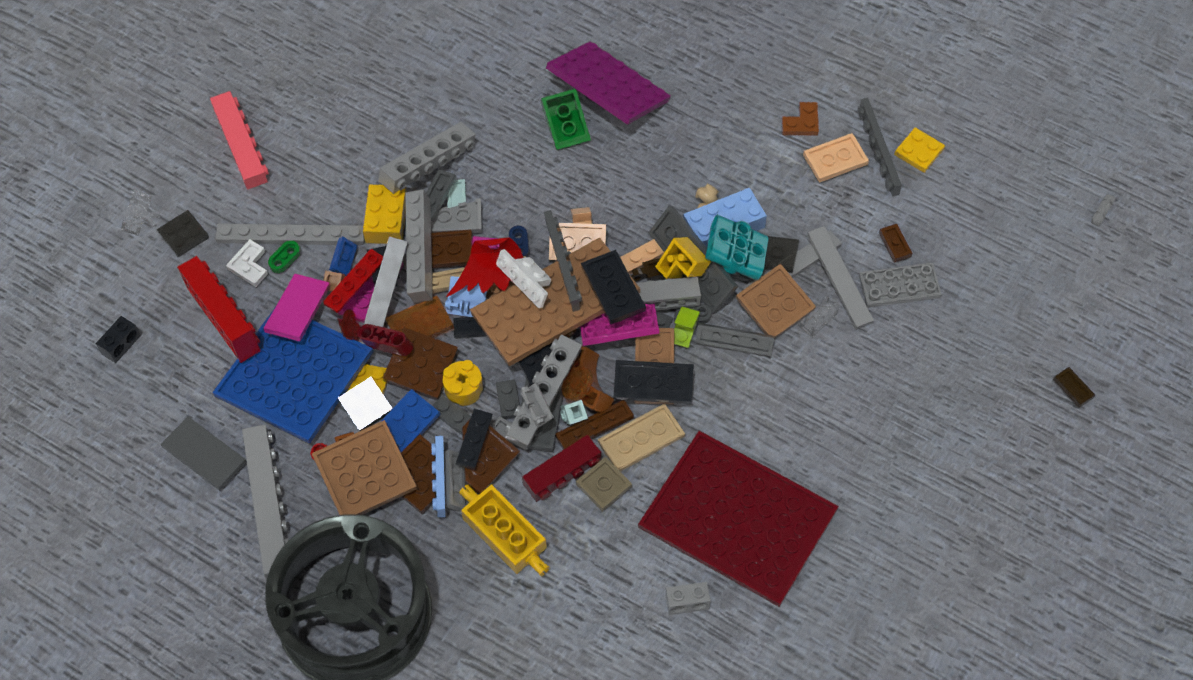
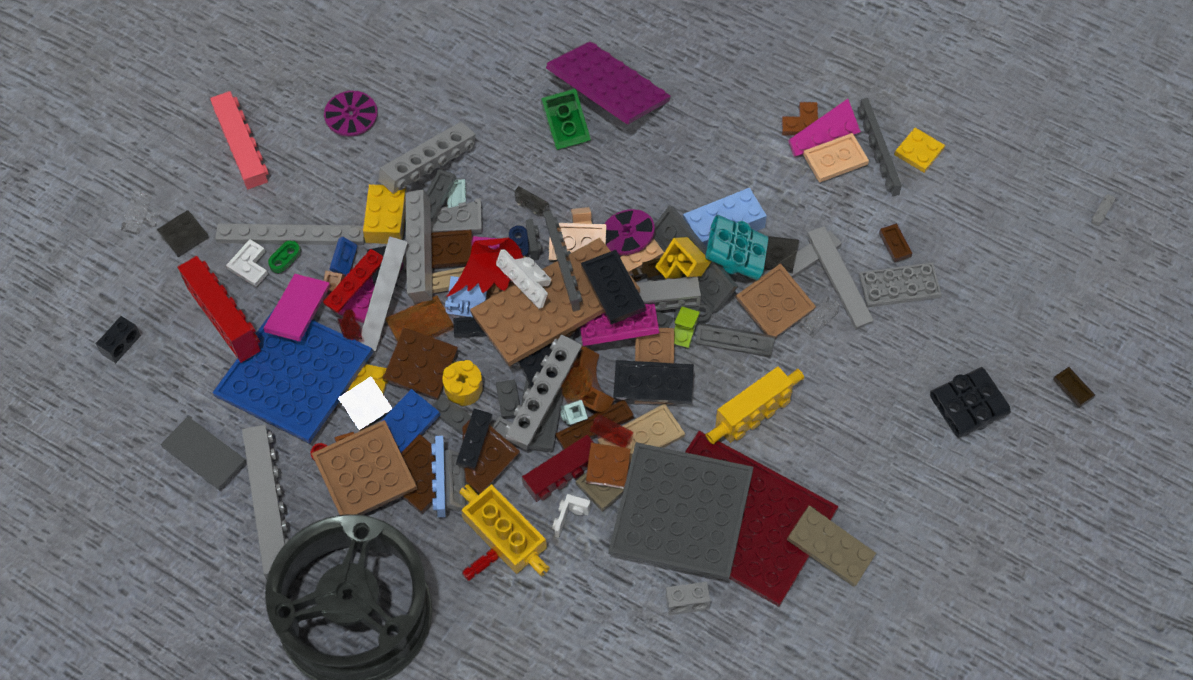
(338, 117): none -> magenta piece
(385, 339): dark red beam -> none
(480, 564): none -> red axle
(531, 201): none -> clear smoke plate
(532, 232): none -> dark grey plate
(537, 404): light grey hinge -> none
(576, 504): none -> white bracket
(607, 465): none -> dark orange plate
(611, 431): none -> clear red hinge
(640, 229): none -> magenta piece
(681, 511): none -> dark grey plate
(707, 194): tan animal -> none
(754, 405): none -> yellow brick
(831, 546): none -> dark tan plate
(832, 125): none -> dark pink wing
(974, 386): none -> black connector

